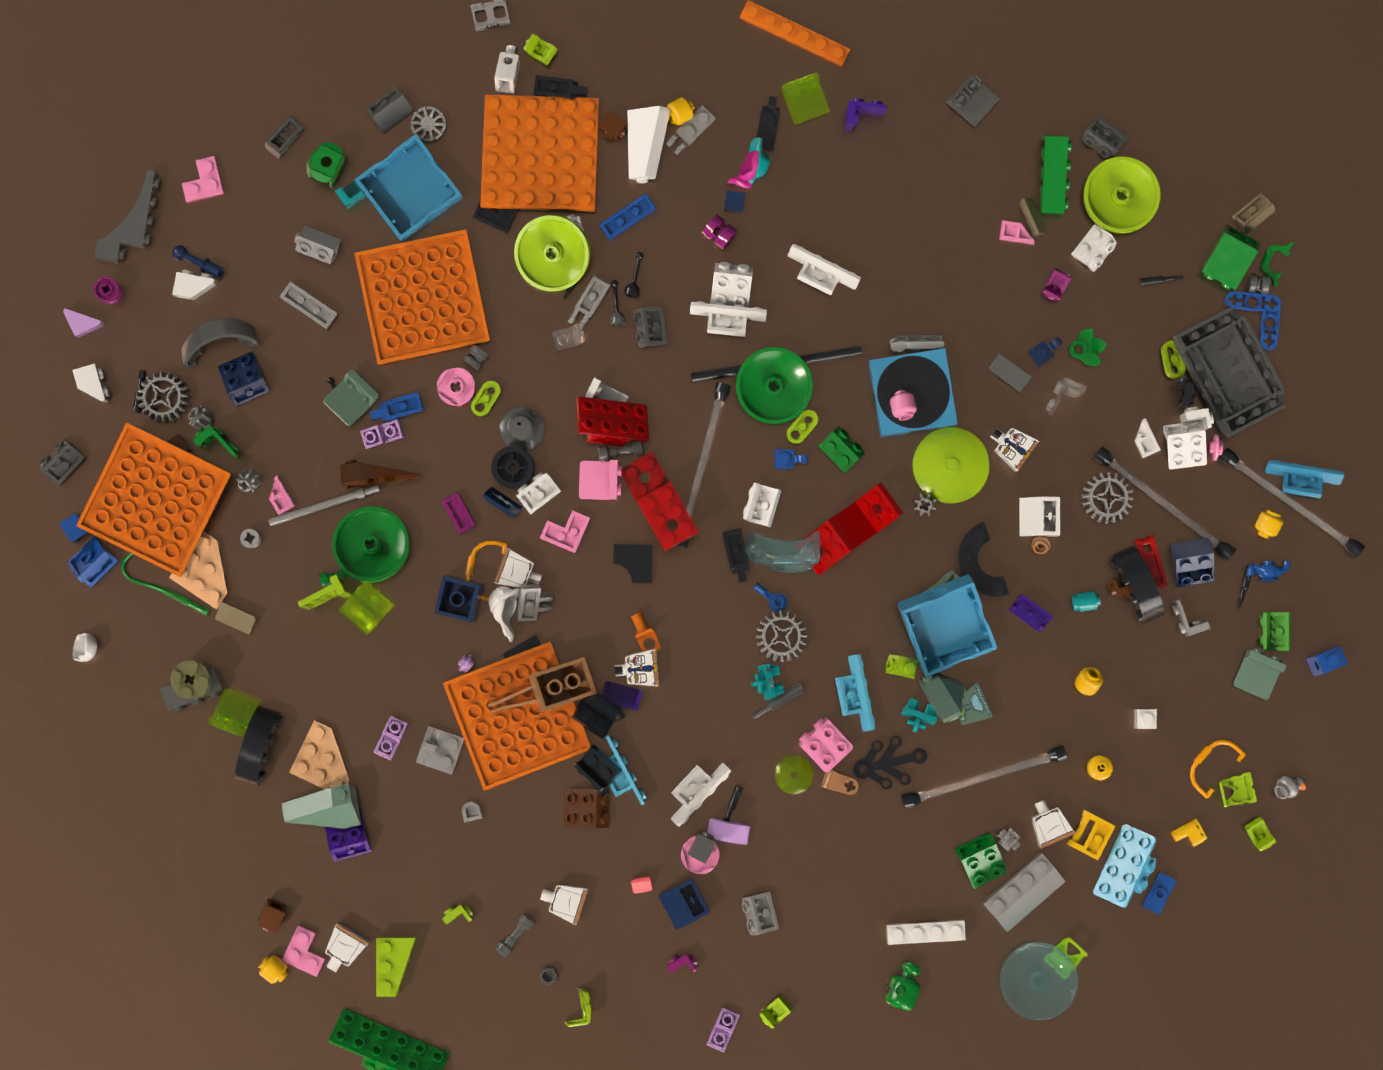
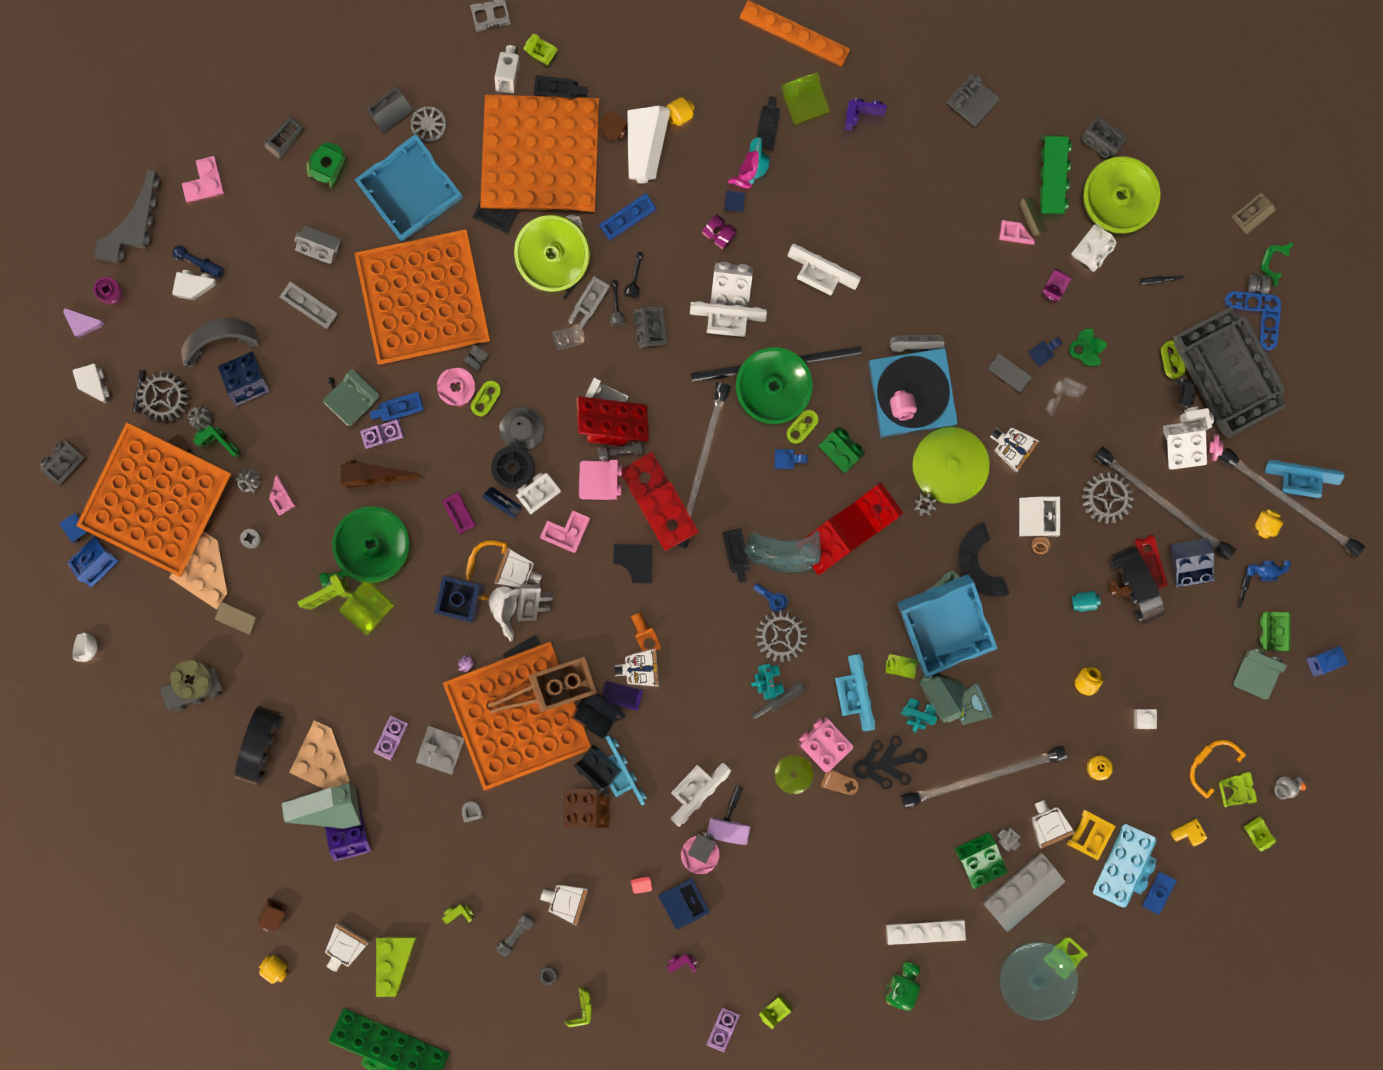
(186, 601): green piece -> none
(233, 712): clear neon green bracket -> none
(298, 954): bright pink plate -> none
(350, 194): teal panel -> none
(359, 494): light grey bar -> none
(692, 129): light grey hinge -> none
(760, 913): light grey bracket -> none
(761, 504): white bracket -> none
(1030, 613): dark purple hinge -> none
(1145, 440): white tile -> none
(1197, 626): light grey bracket -> none
(1231, 257): green slope -> none

